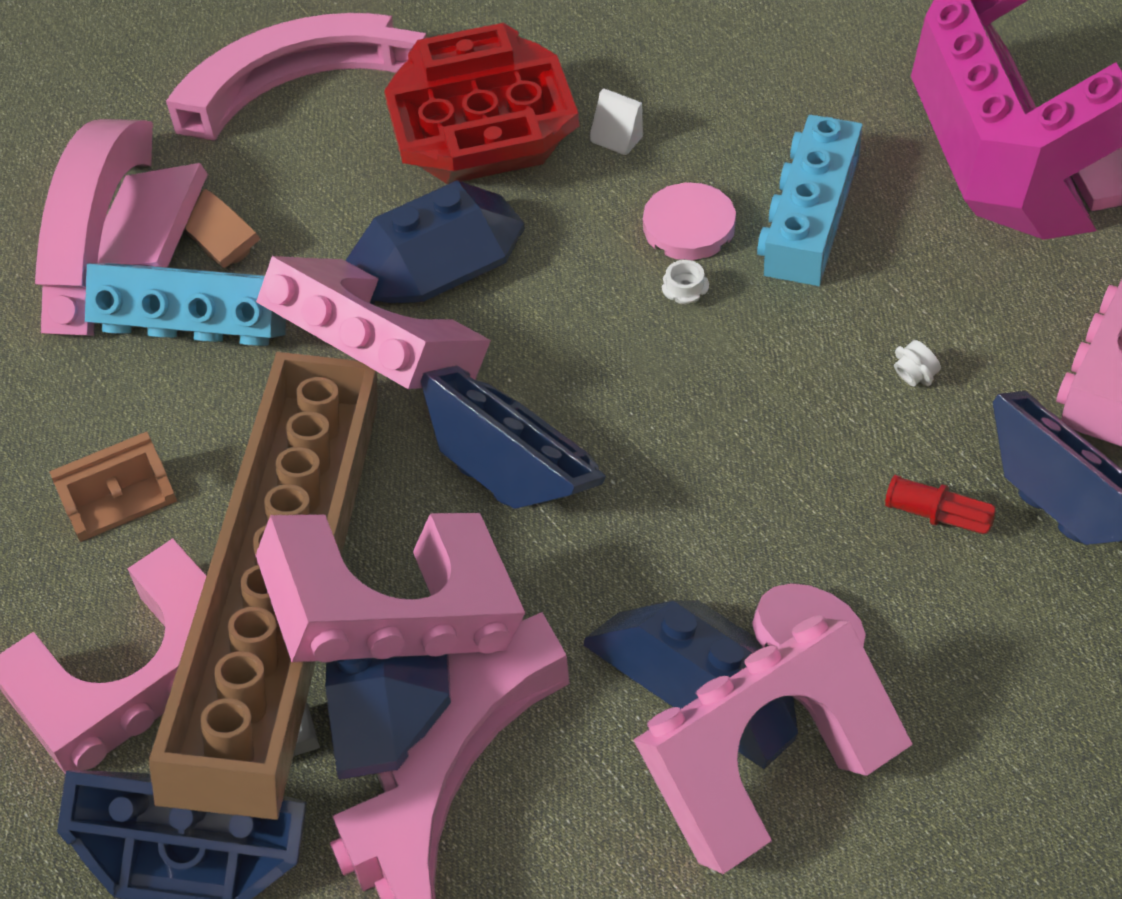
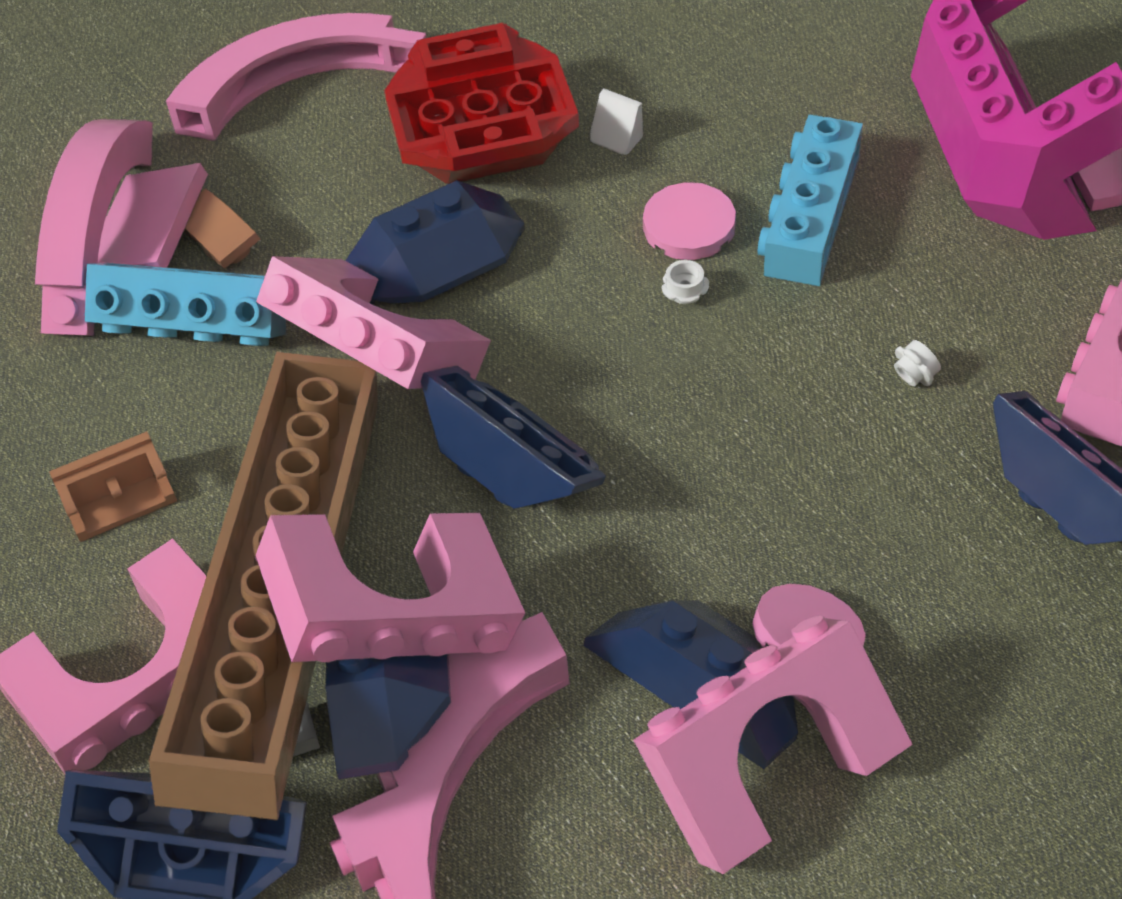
(940, 505): red axle -> none

